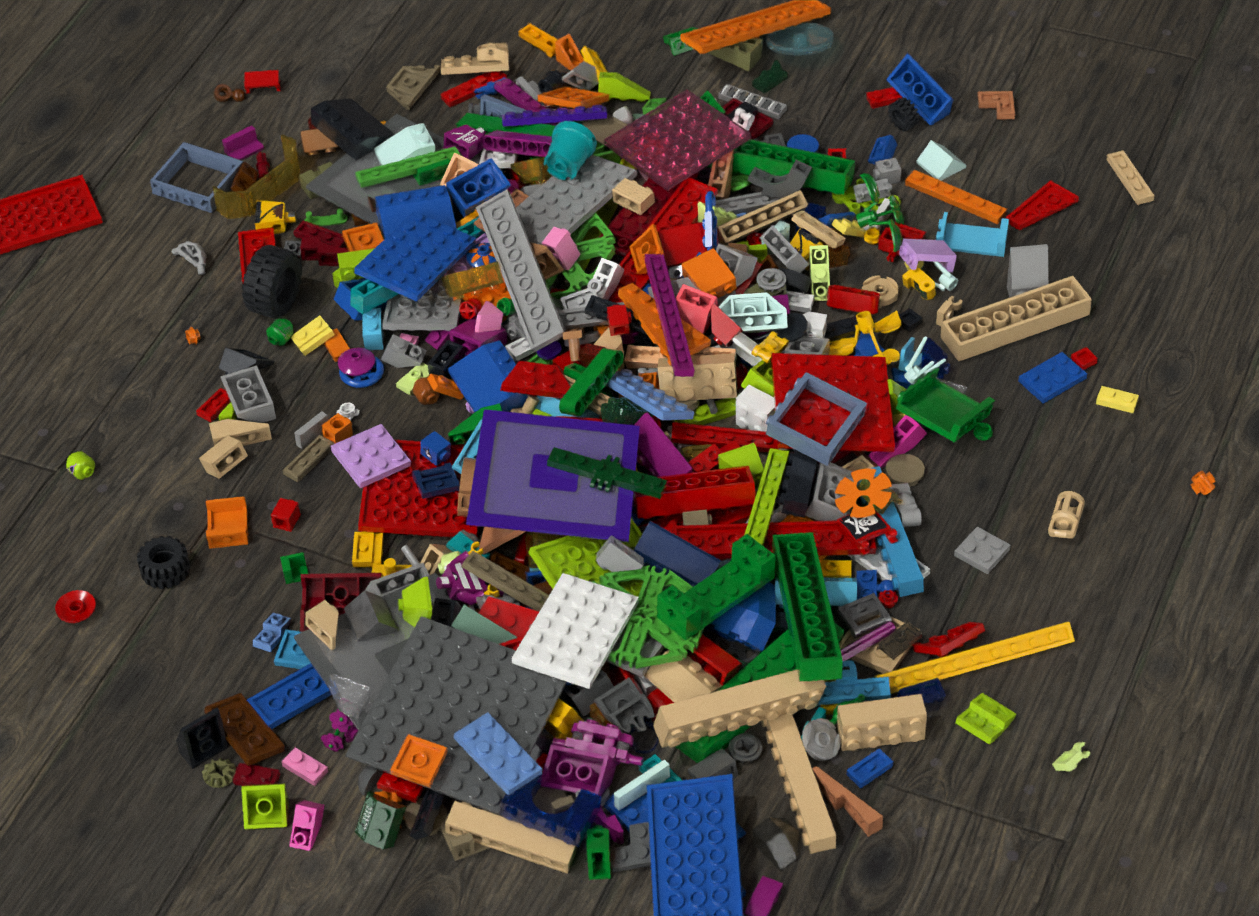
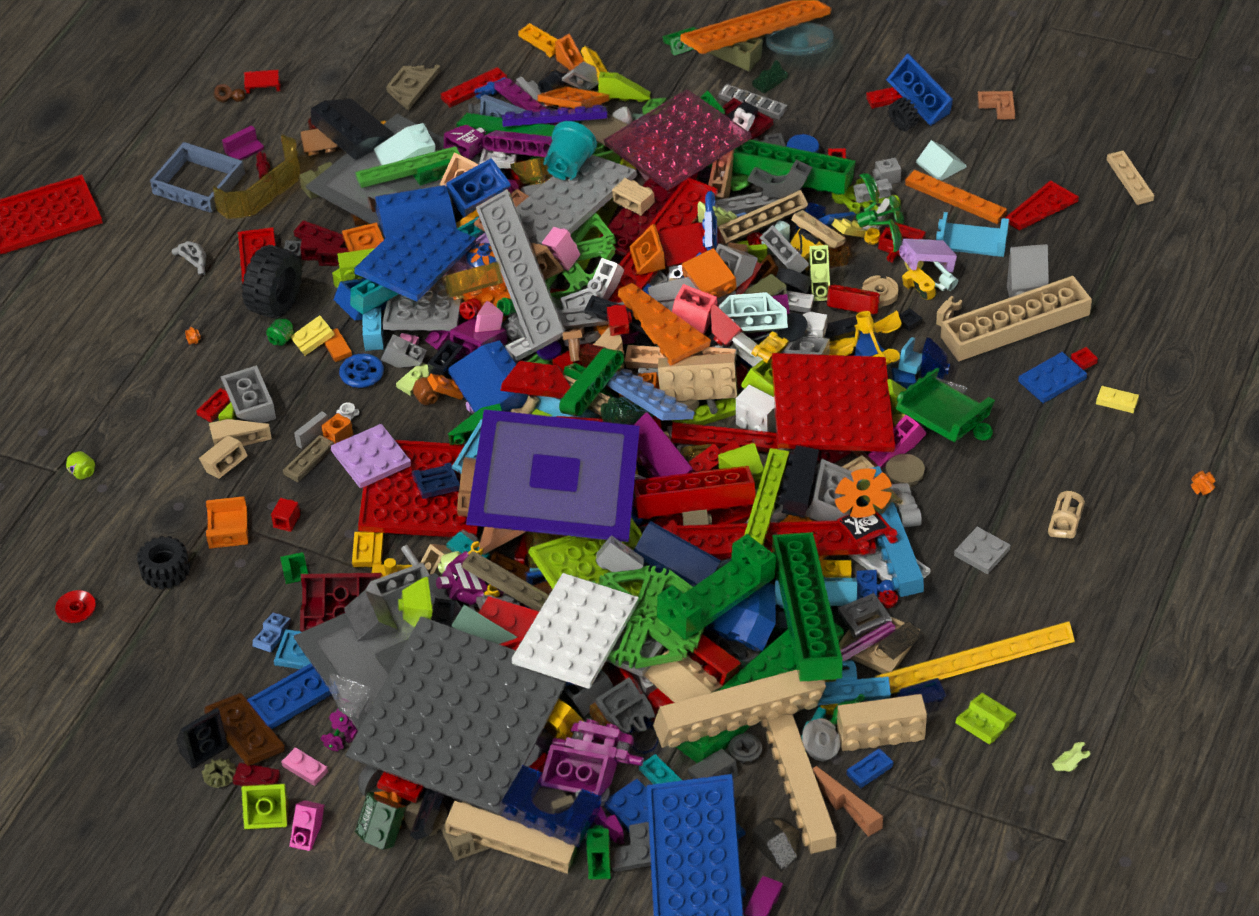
(240, 359): black slope -> none
(244, 178): reddish brown slope -> none
(274, 215): yellow torso -> none
(323, 623): tan slope -> none
(335, 219): bright green piece -> none
(356, 361): magenta dish -> none
(419, 760): orange plate -> none
(435, 448): blue brick -> none
(484, 62): tan plate -> none
(497, 753): medium blue plate -> none
(606, 473): dark green hinge -> none
(639, 785): light aqua tile -> none
(669, 315): magenta plate -> none
(768, 275): light grey gear -> none
(802, 443): sand blue window -> none
(883, 149): blue slope -> none
(916, 372): light aqua plant -> none
(956, 637): red wing -> none

